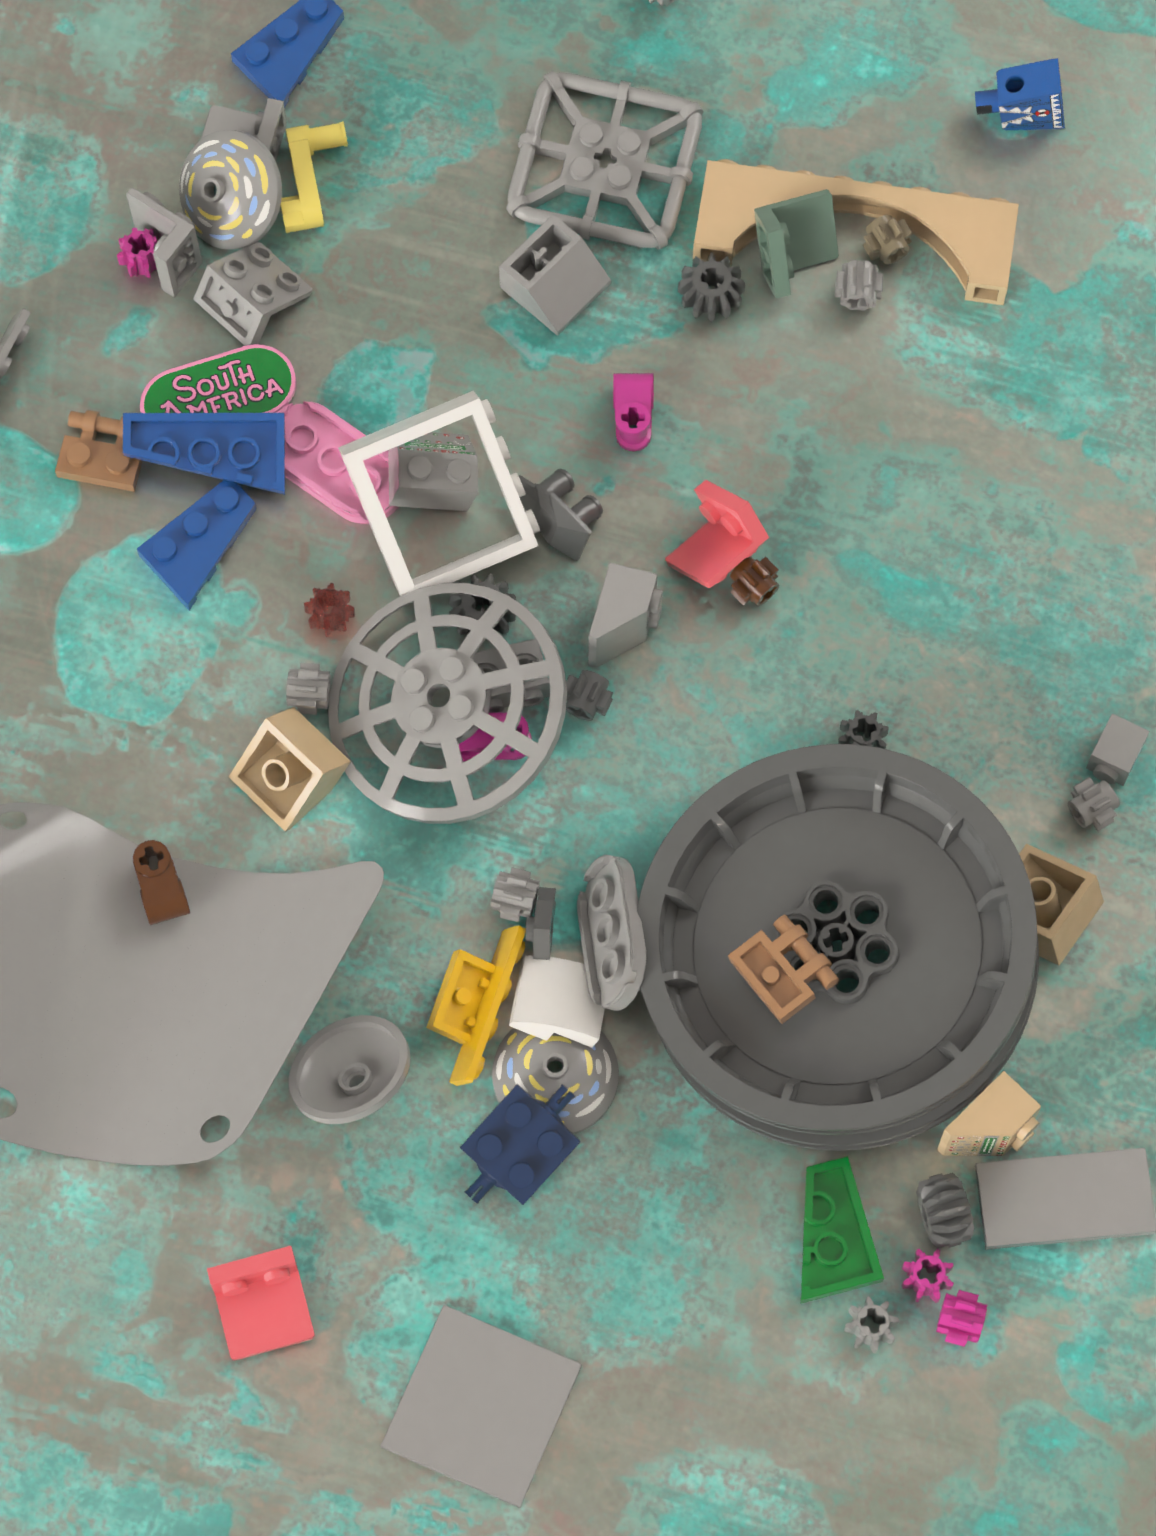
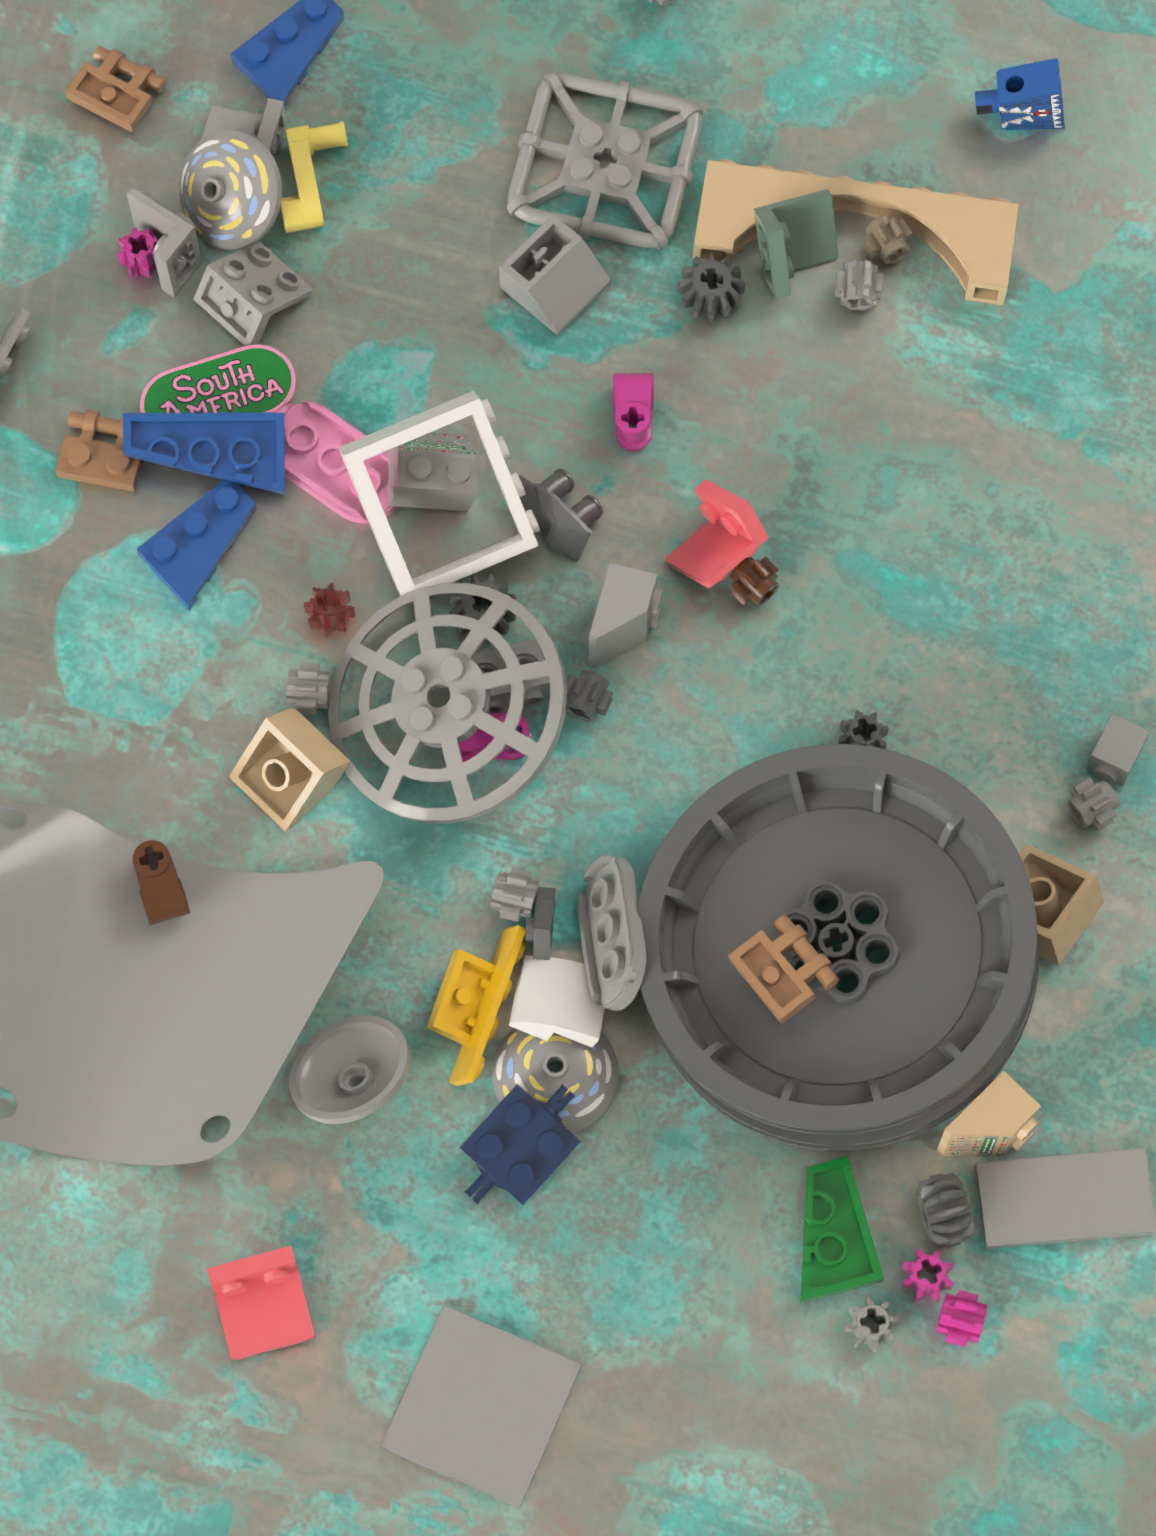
(110, 97): none -> medium nougat plate

